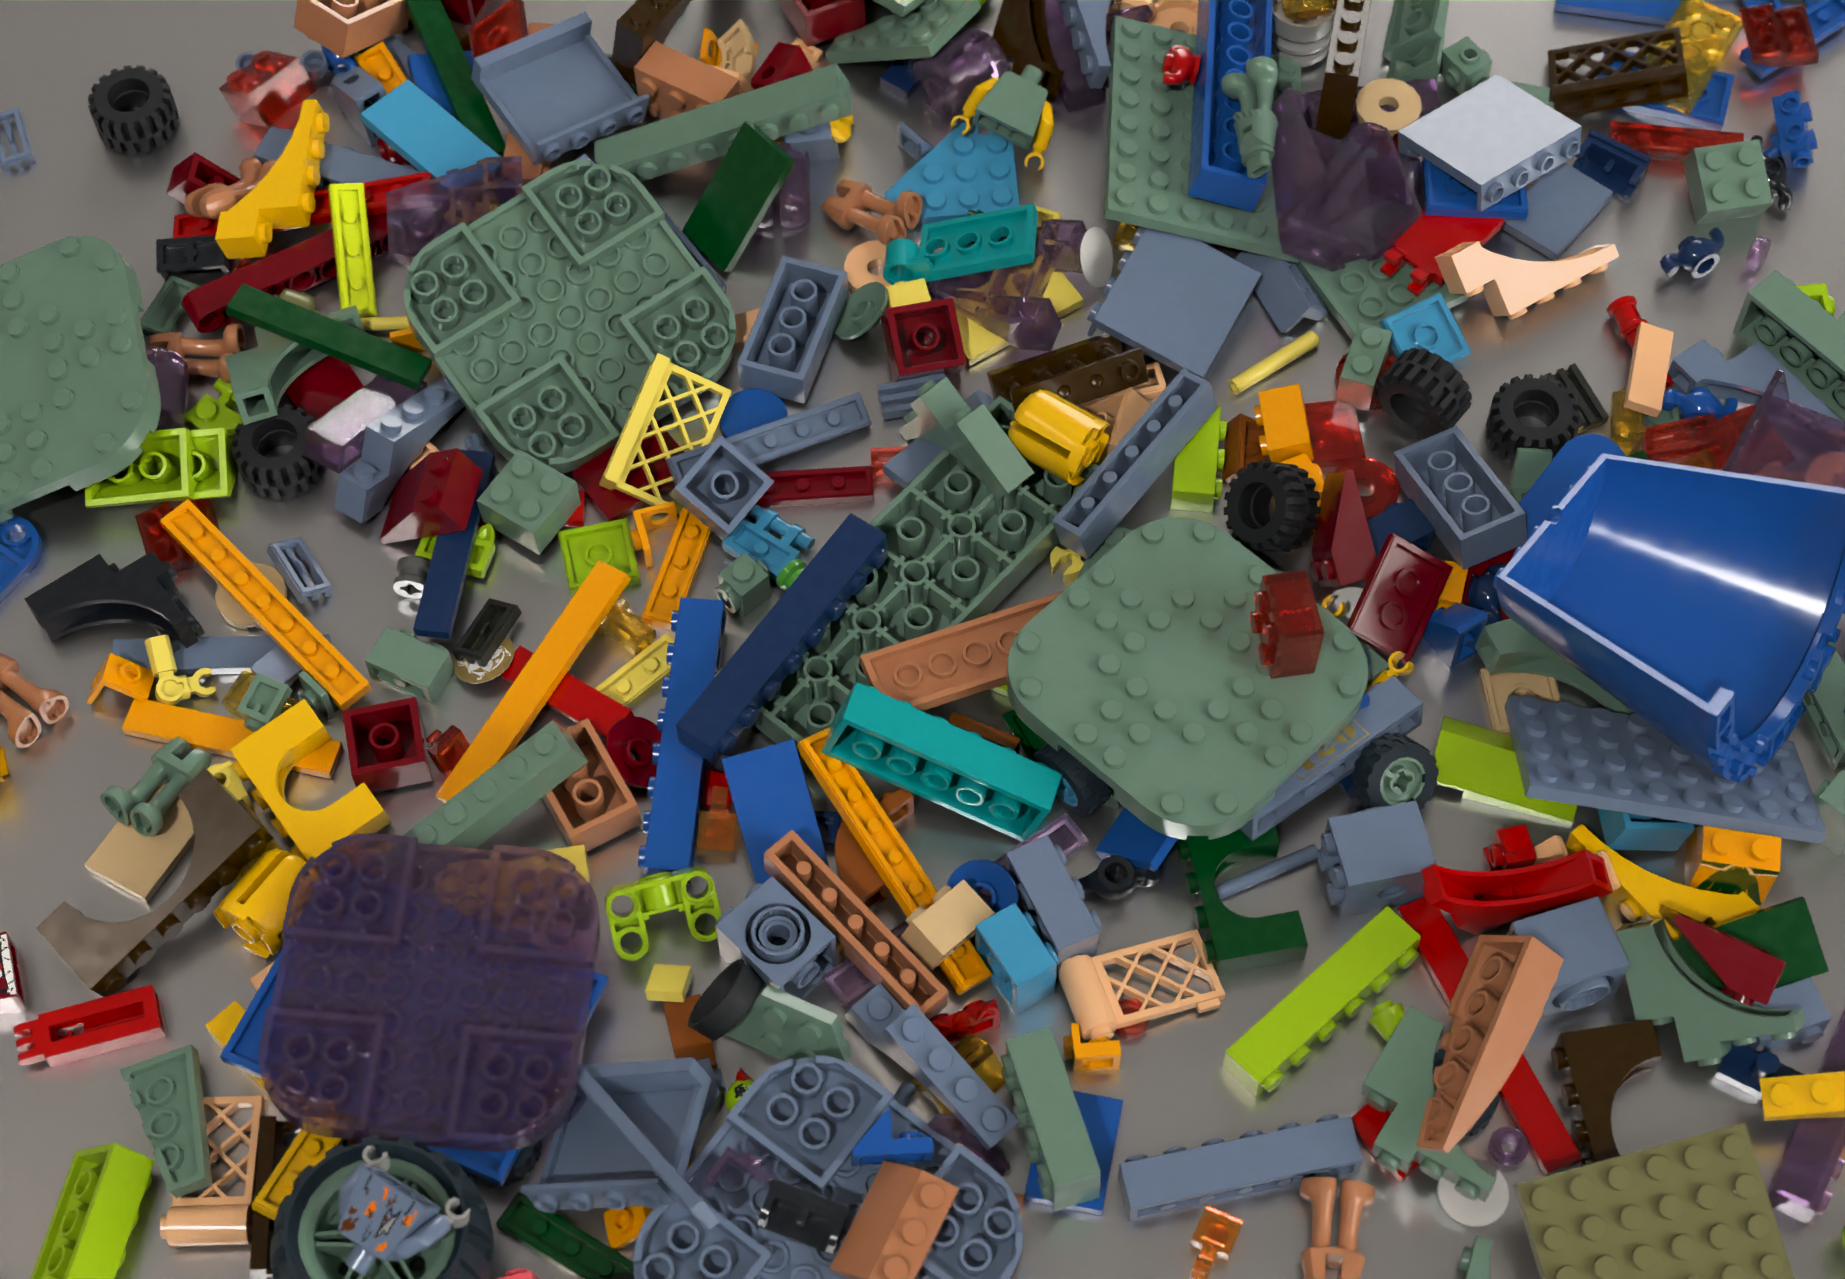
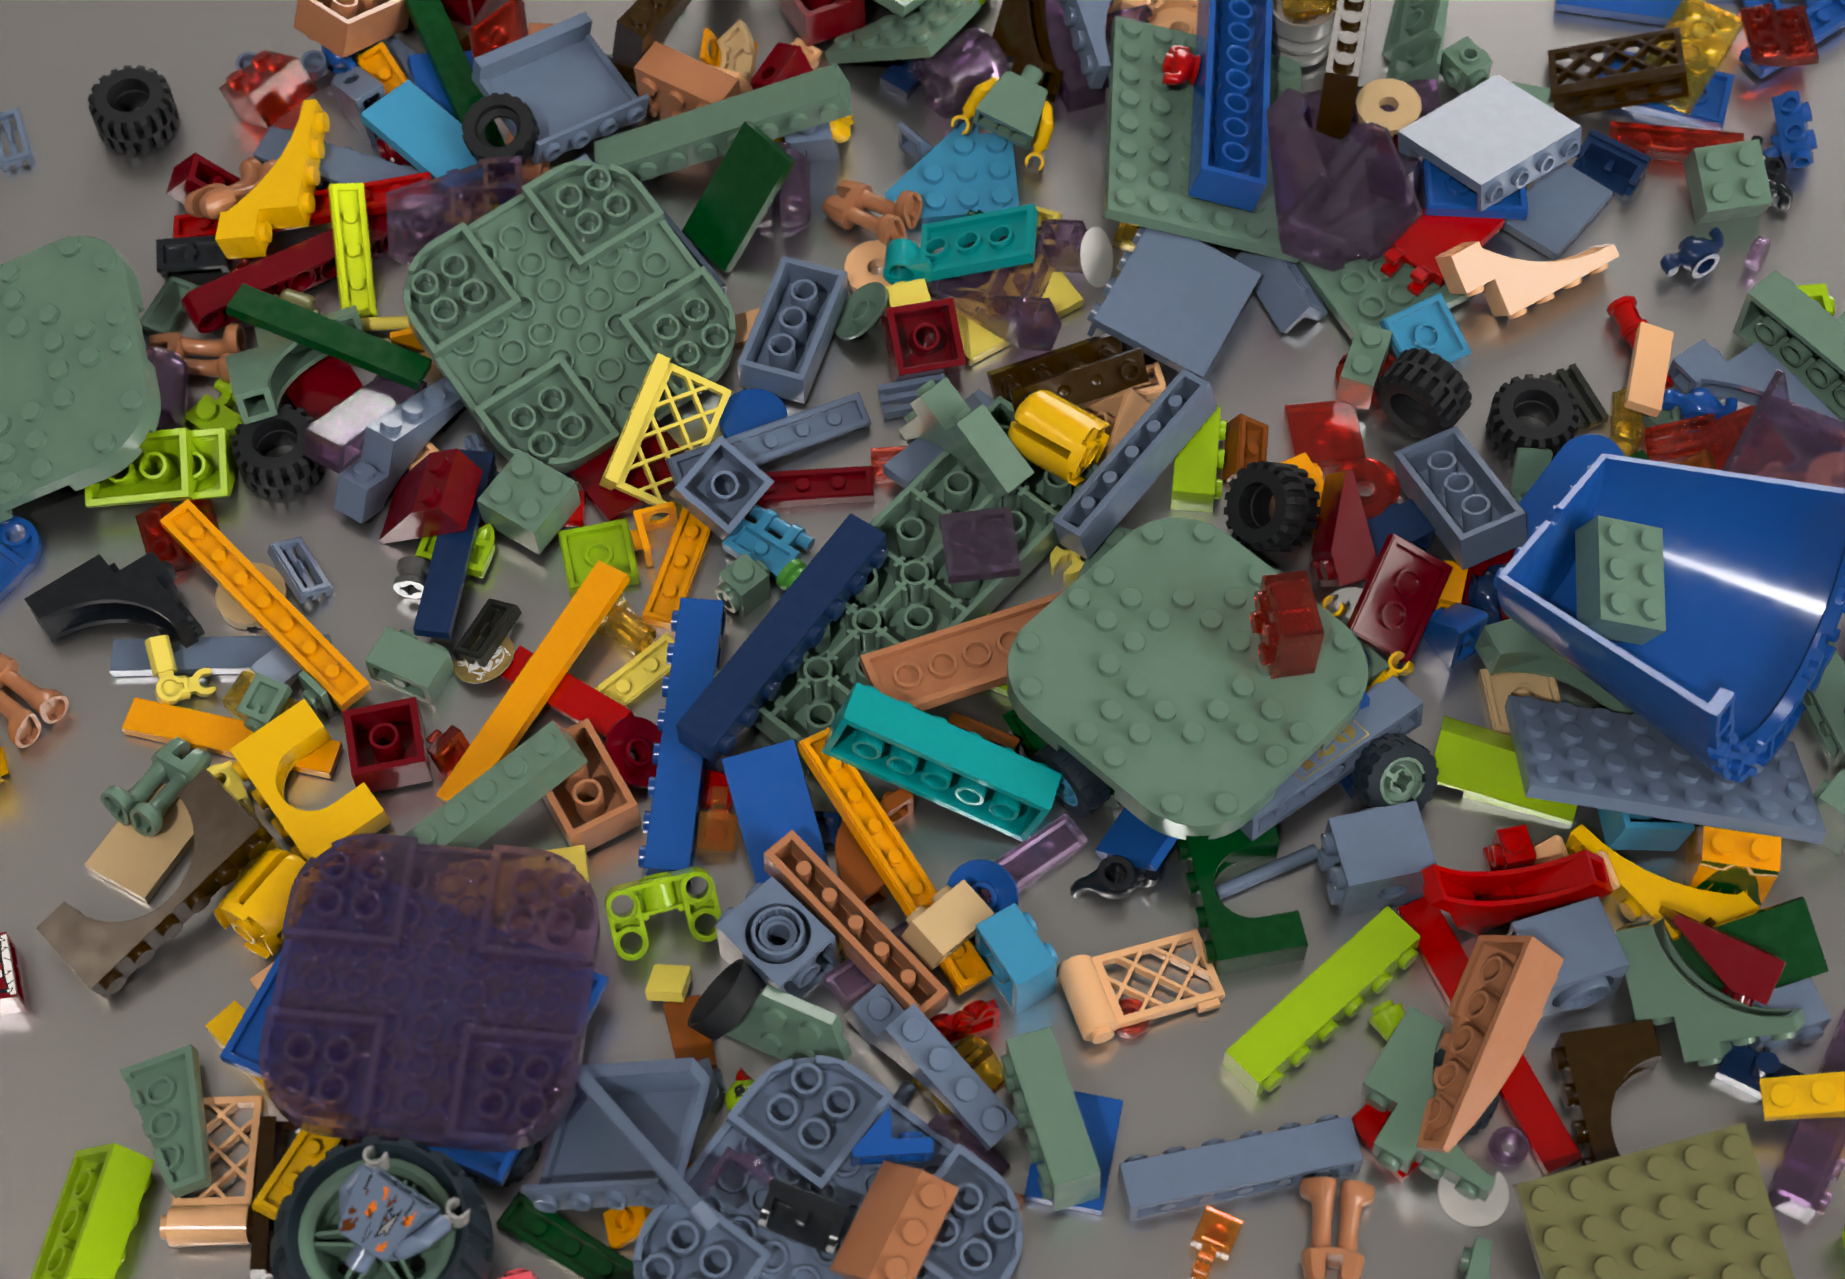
(107, 1022): red hinge -> none
(123, 677): light orange bracket -> none
(494, 107): none -> black tyre
(979, 545): none -> clear purple plate
(1053, 899): sand blue brick -> none
(1093, 1055): light orange bracket -> none
(1256, 122): sand green piece -> none
(1274, 362): light yellow piece -> none
(1284, 423): light orange brick -> none
(1620, 579): none -> sand green brick

